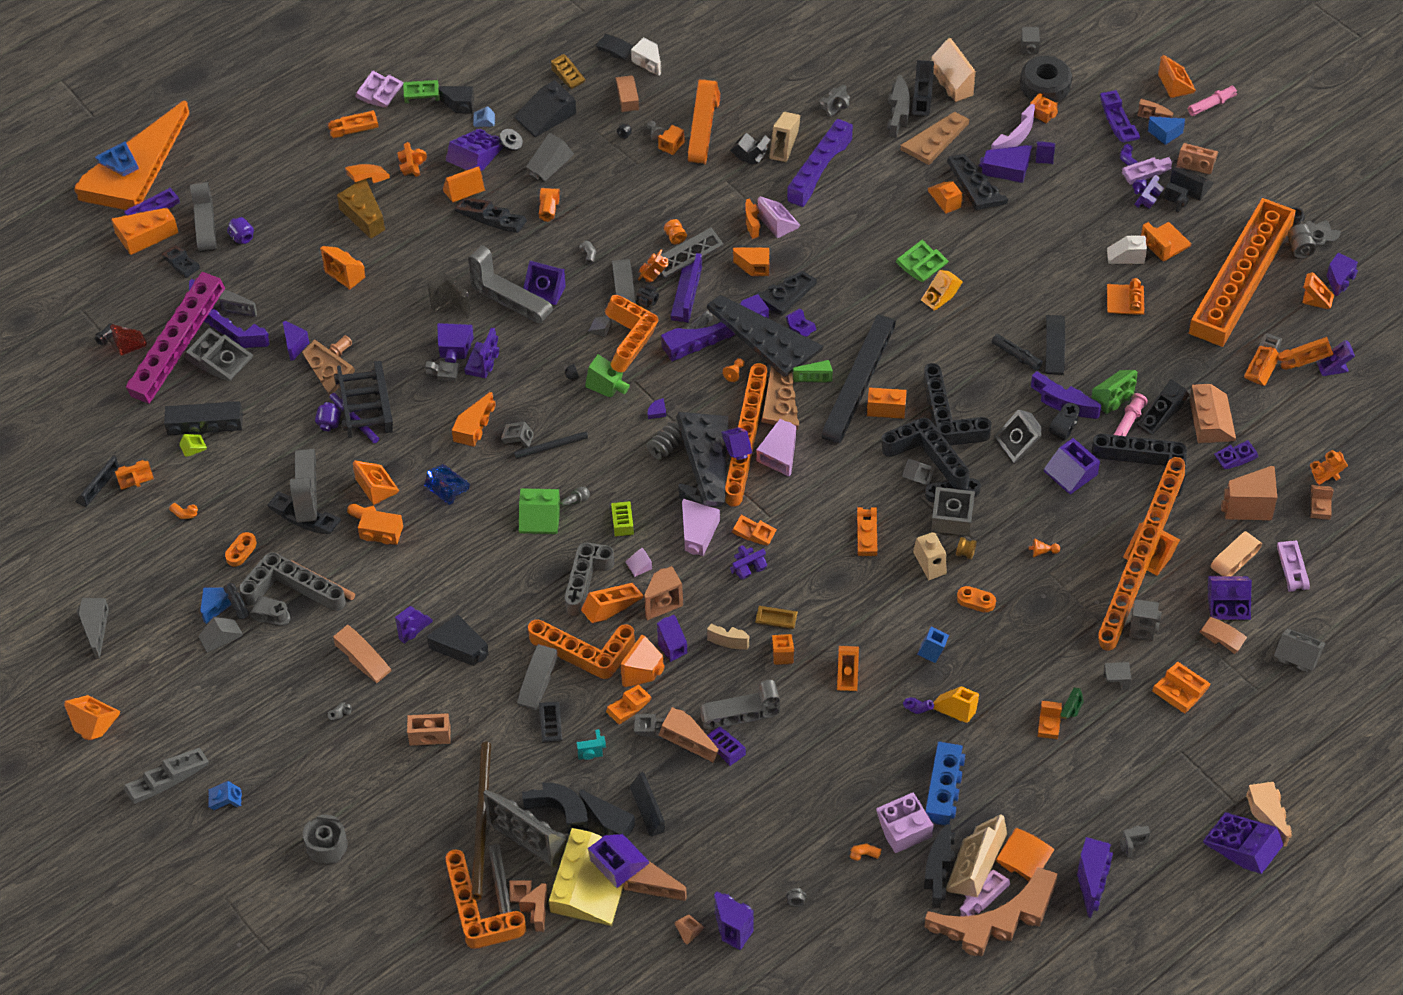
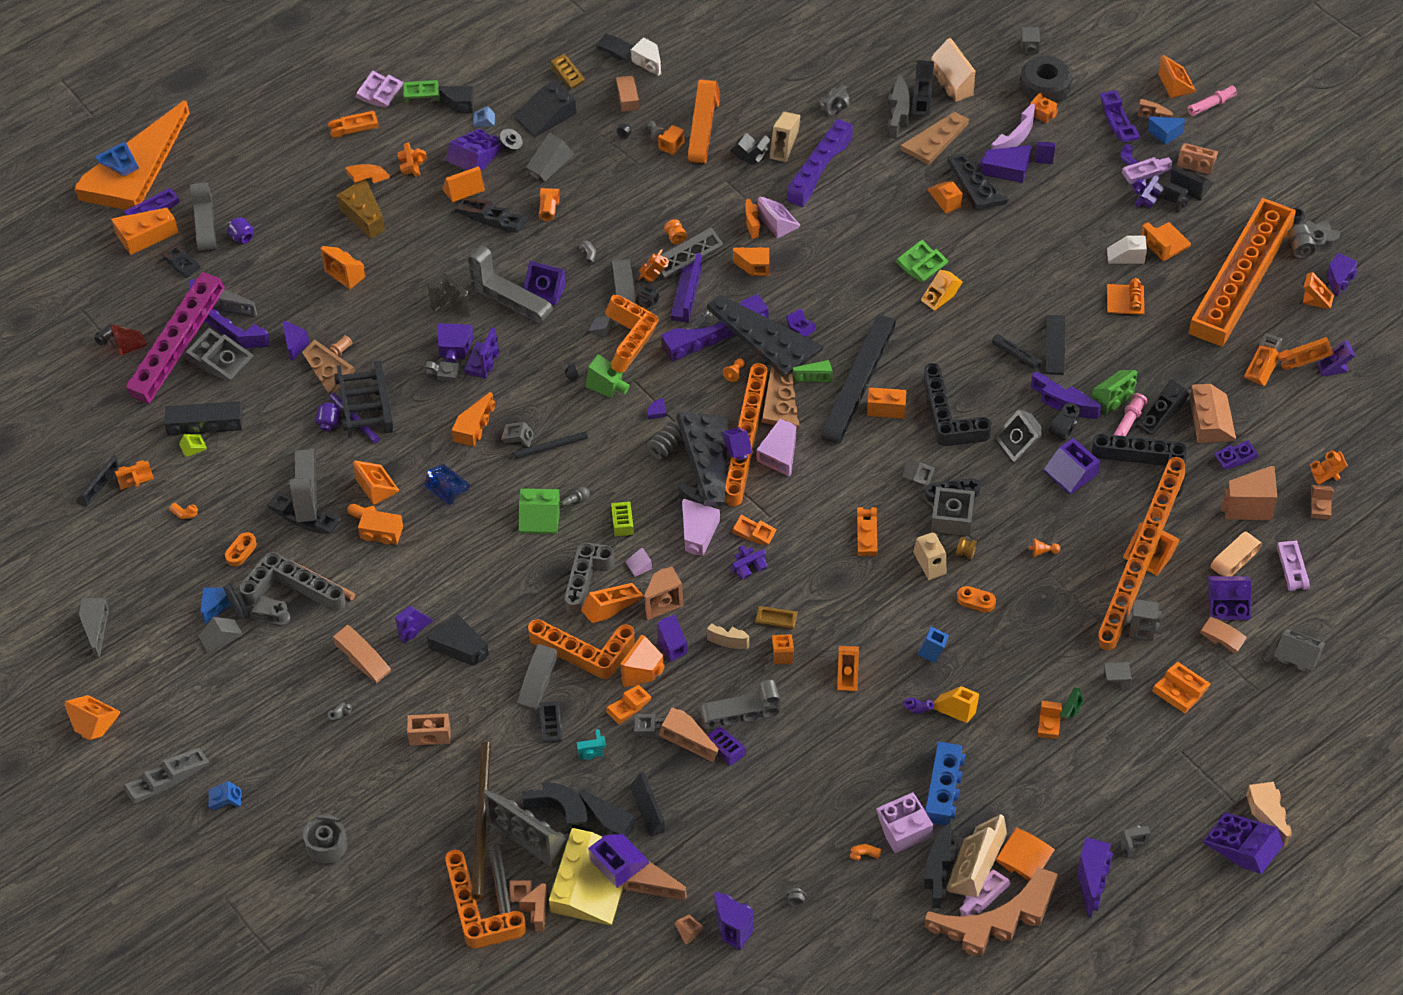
(786, 294): black wing -> none
(925, 434): black beam -> none

